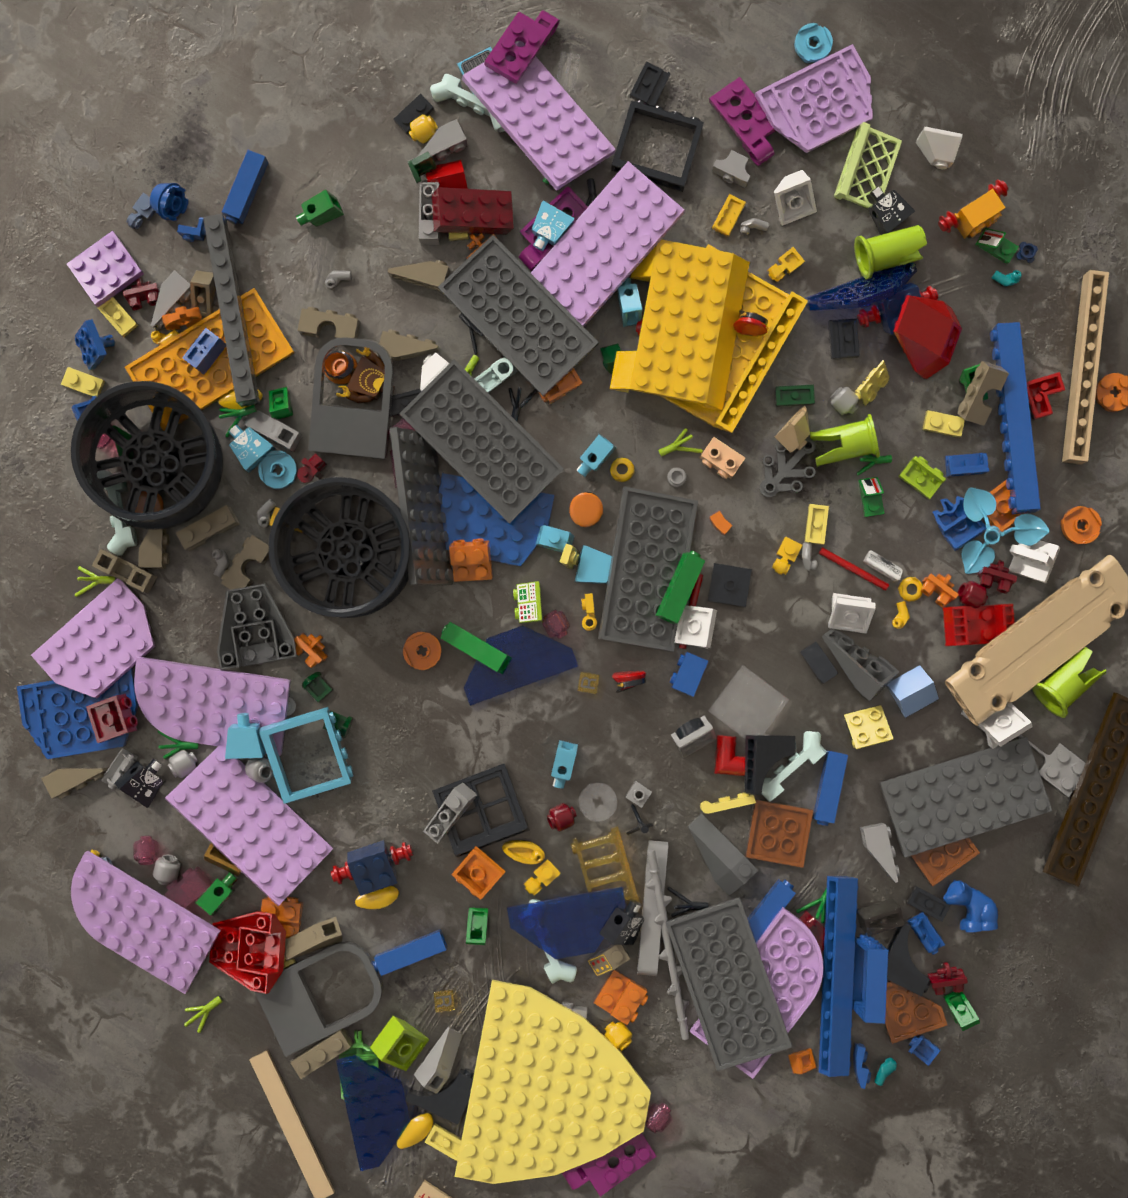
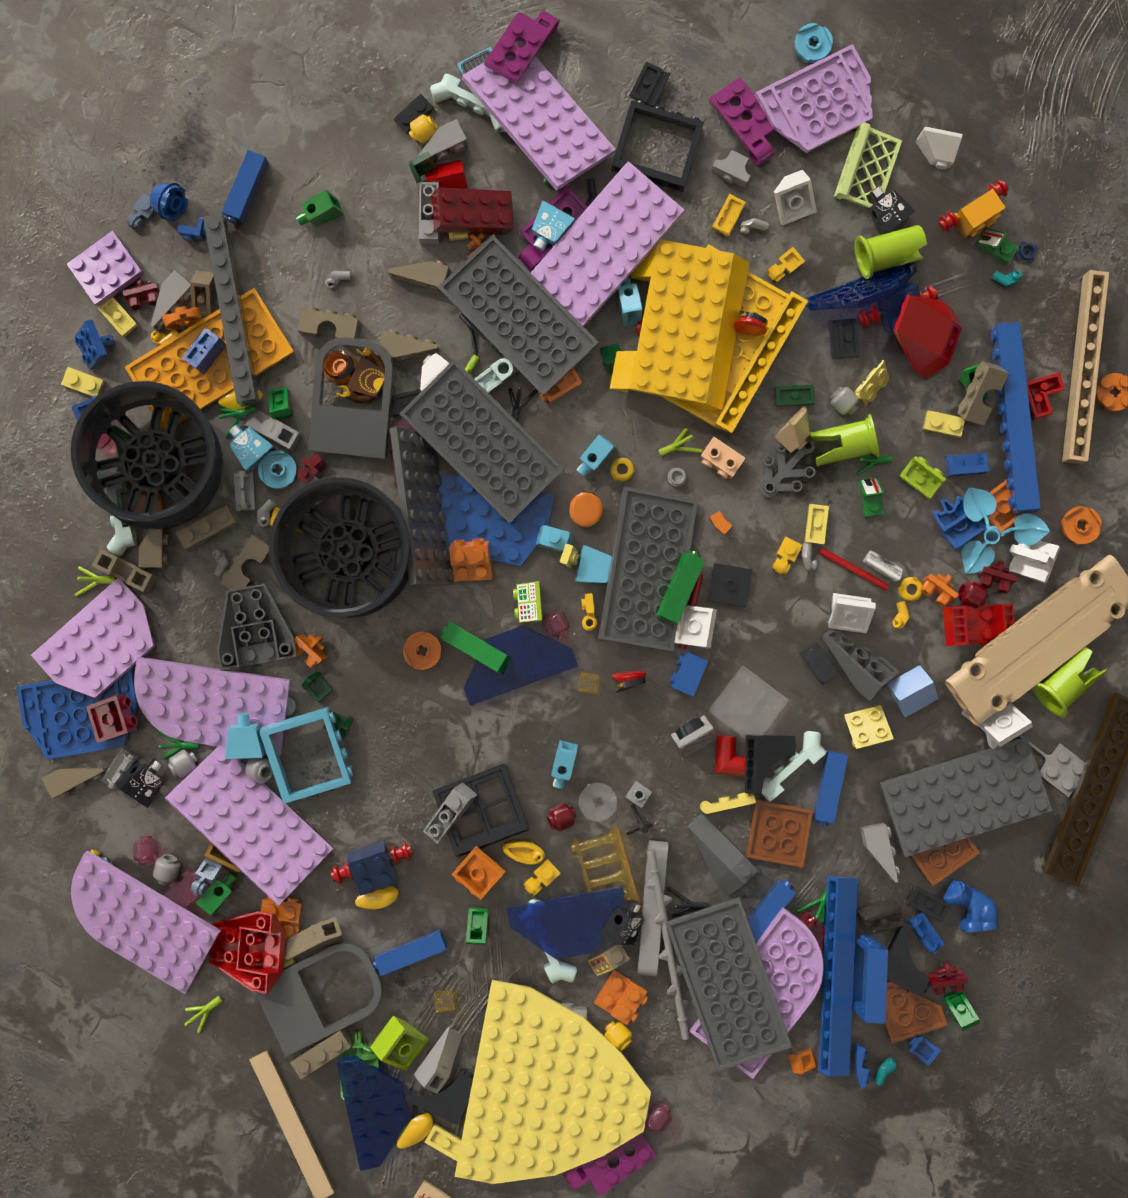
(208, 873): none -> sand blue plate
(244, 491): none -> light grey hinge

